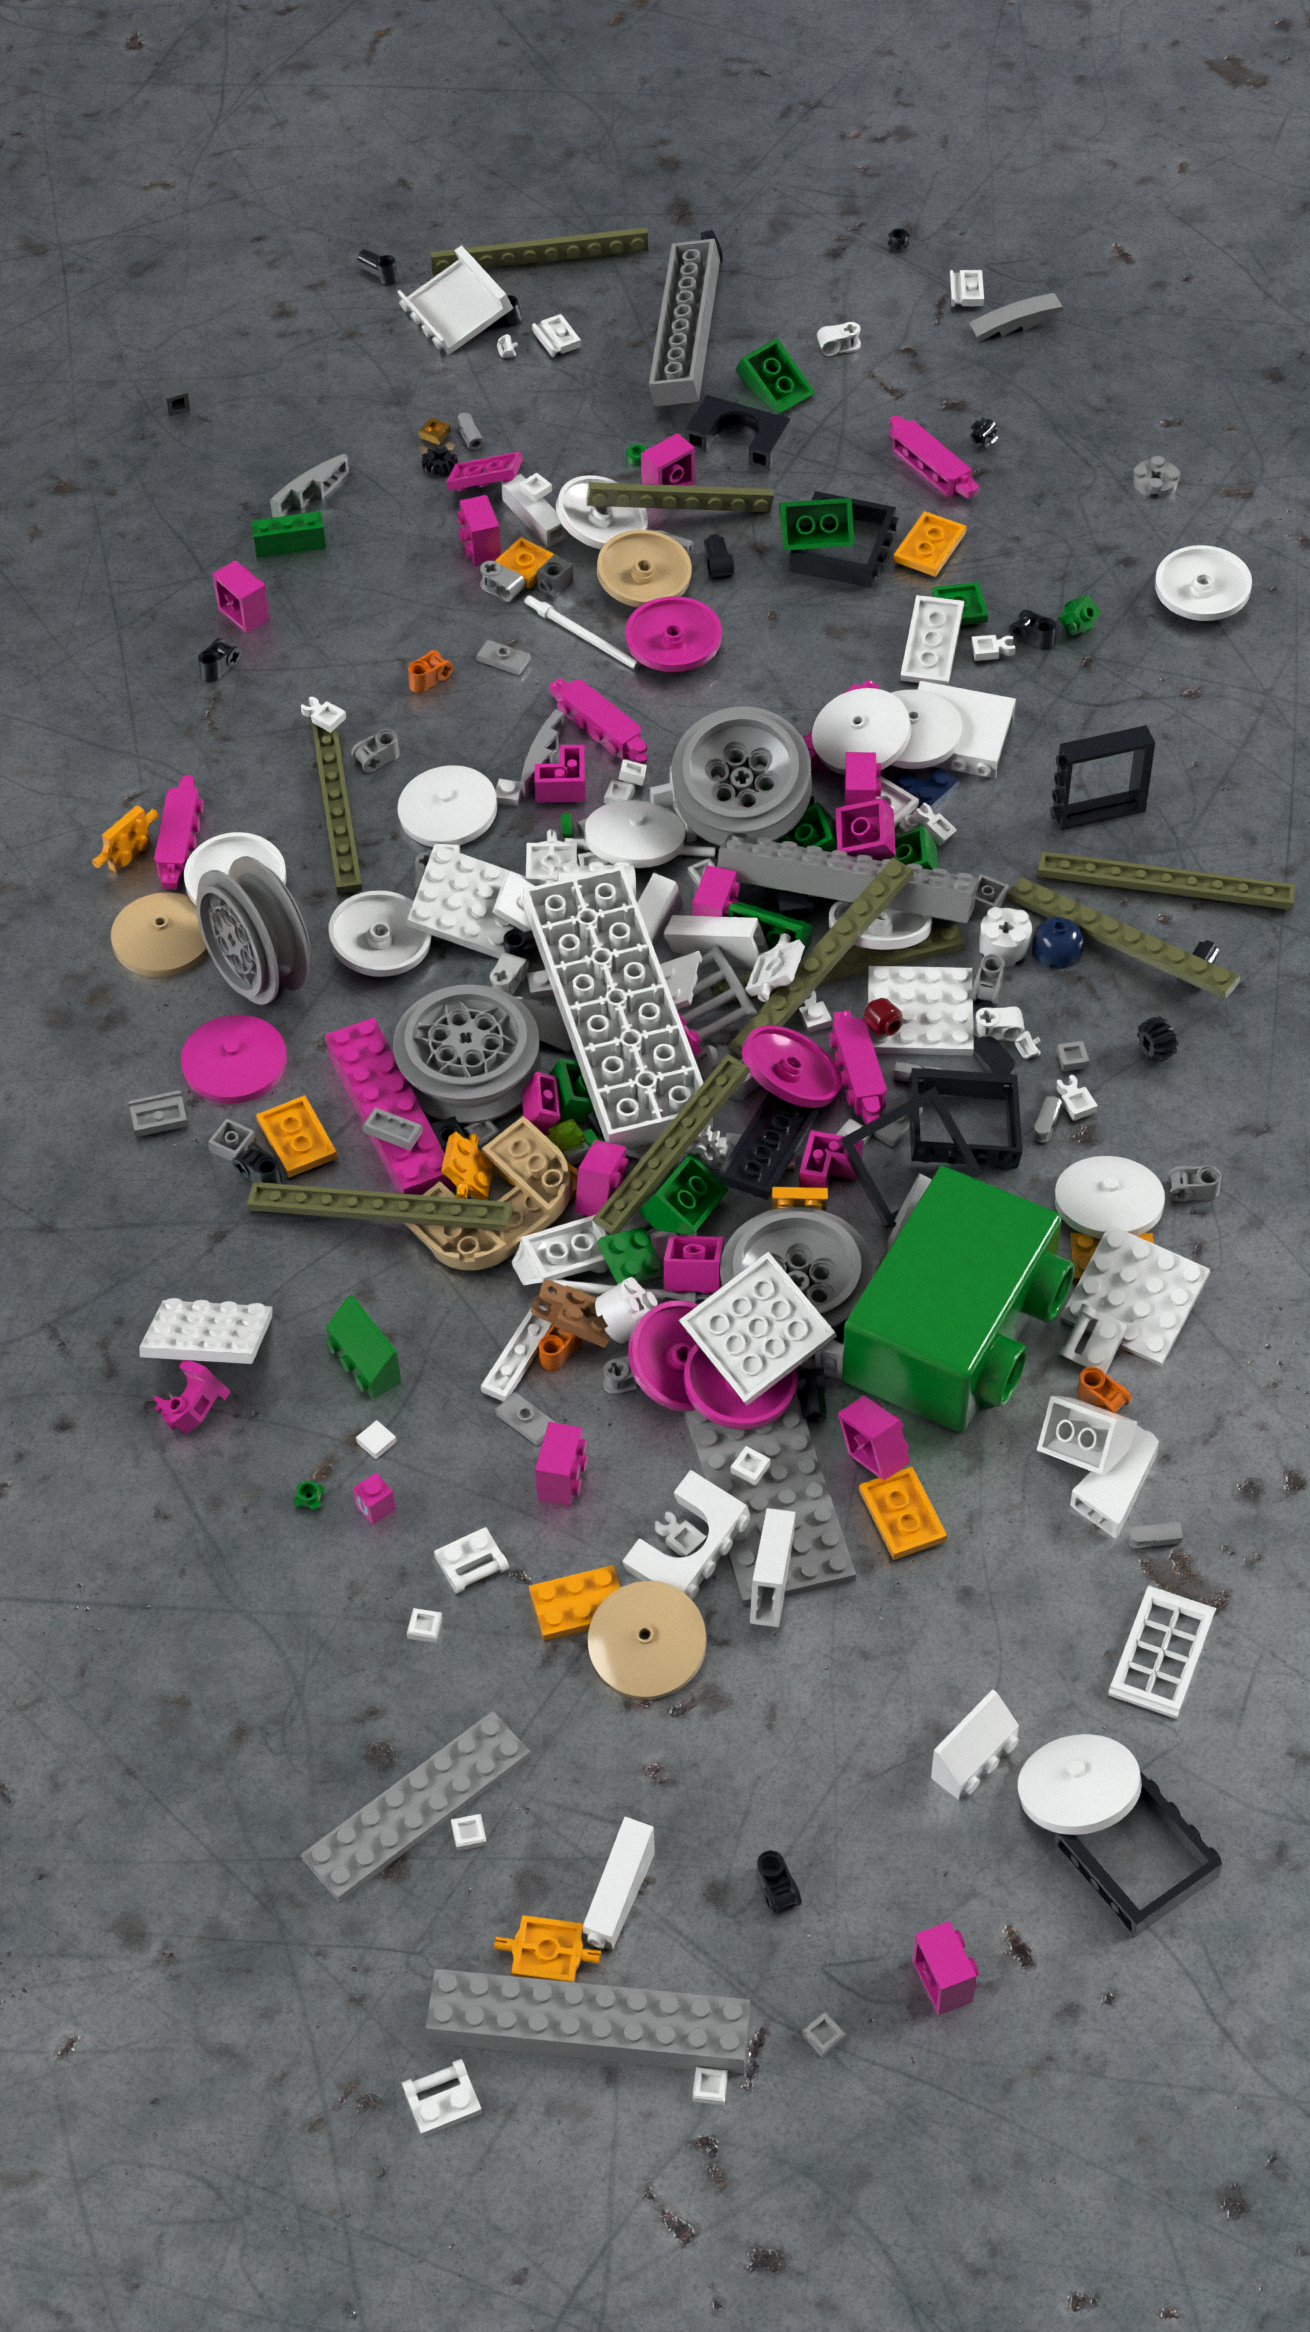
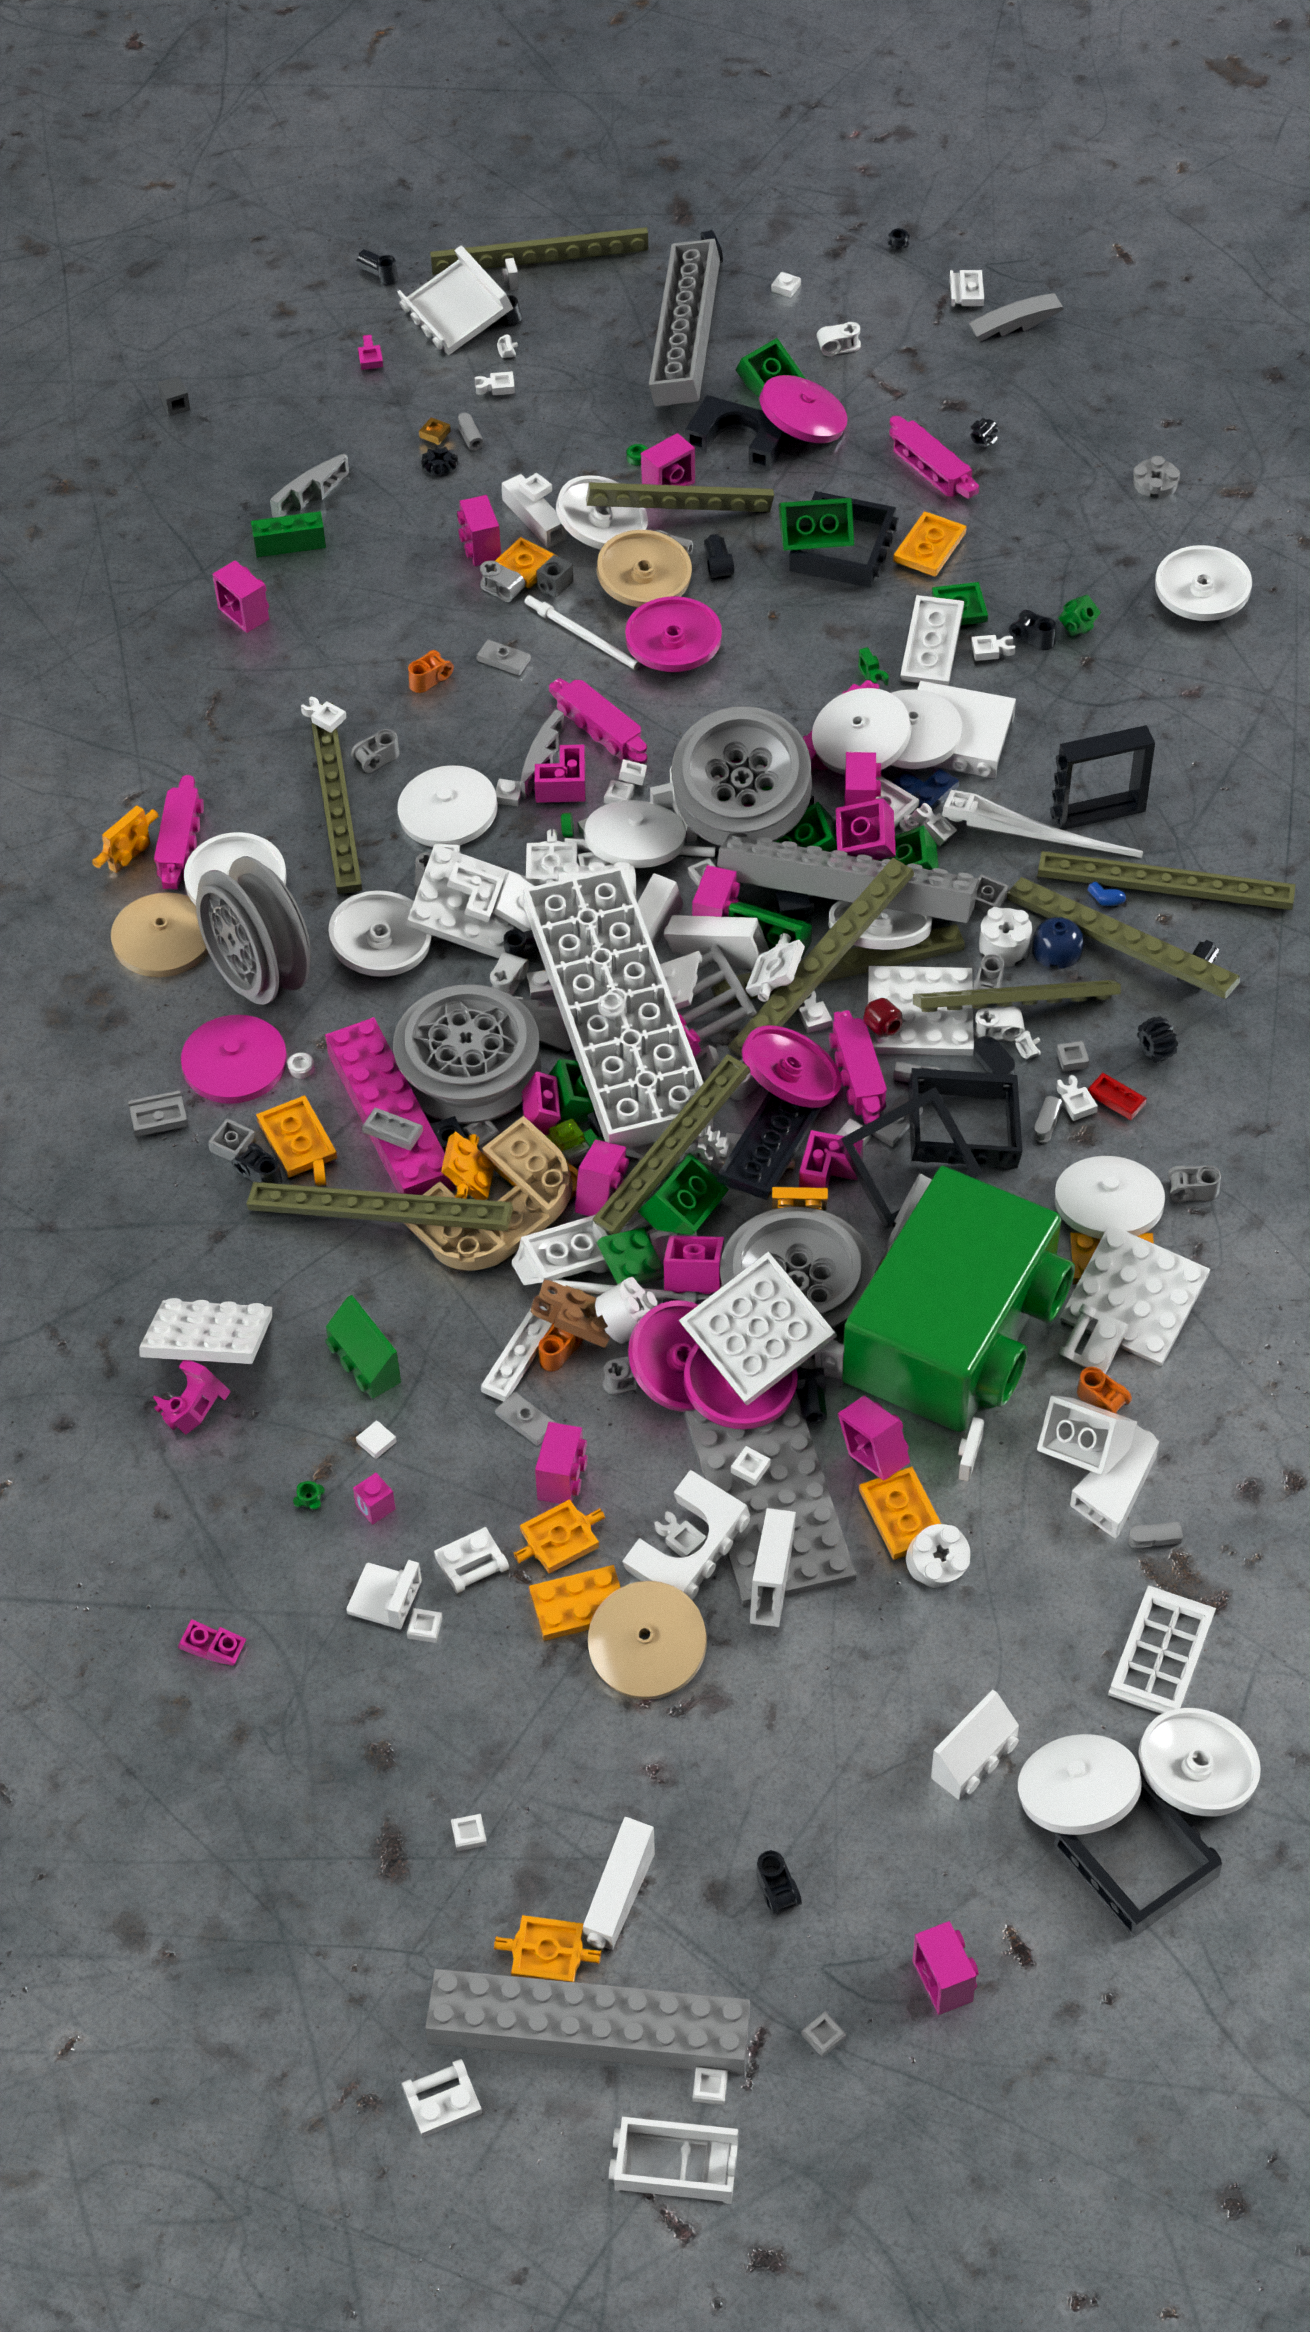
(211, 1644): none -> dark pink slope
(217, 660): black piece -> none
(300, 1065): none -> white tile
(319, 1173): none -> light orange tile
(370, 355): none -> dark pink plate
(385, 1594): none -> white bracket
(415, 1806): light grey plate -> none
(480, 885): none -> white plate
(485, 471): dark pink plate -> none
(498, 383): none -> white plate
(510, 274): none -> white plate
(556, 335): white plate -> none
(559, 1536): none -> light orange plate
(611, 1005): none -> white plate
(674, 2159): none -> door
(786, 284): none -> white plate
(803, 409): none -> dark pink dish
(869, 667): none -> green plate
(937, 1571): none -> white brick
(969, 1449): none -> white plate
(990, 817): none -> white plate
(1007, 995): none -> olive plate
(1107, 897): none -> blue arm
(1117, 1096): none -> red plate
(1199, 1762): none -> white dish

